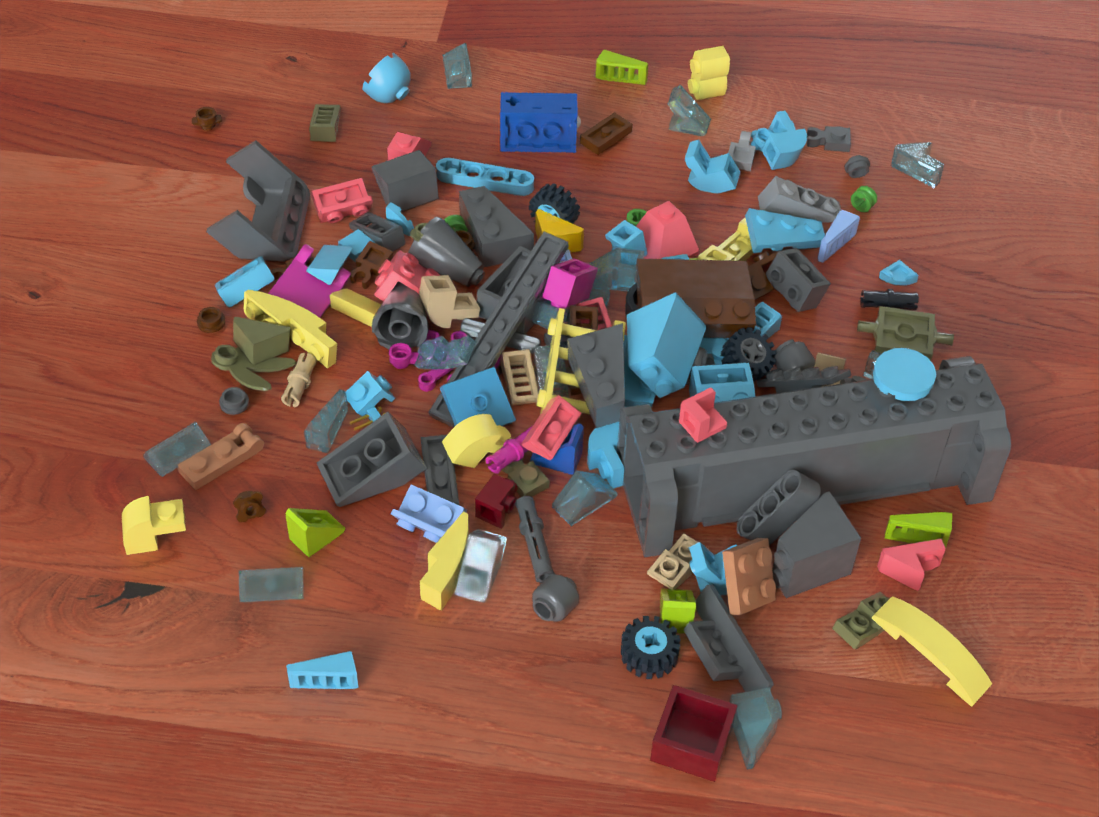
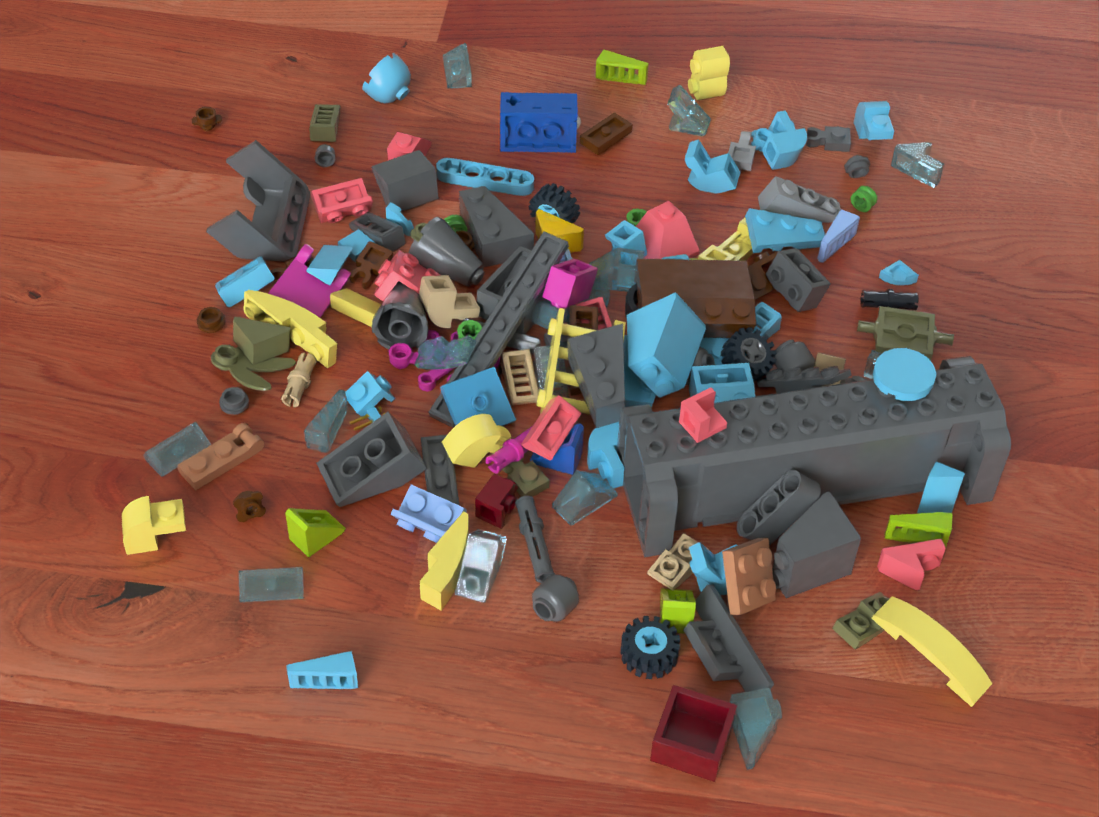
(325, 155): none -> dark grey hinge
(469, 326): none -> bright green bush
(873, 121): none -> medium azure brick
(941, 489): none -> medium azure slope

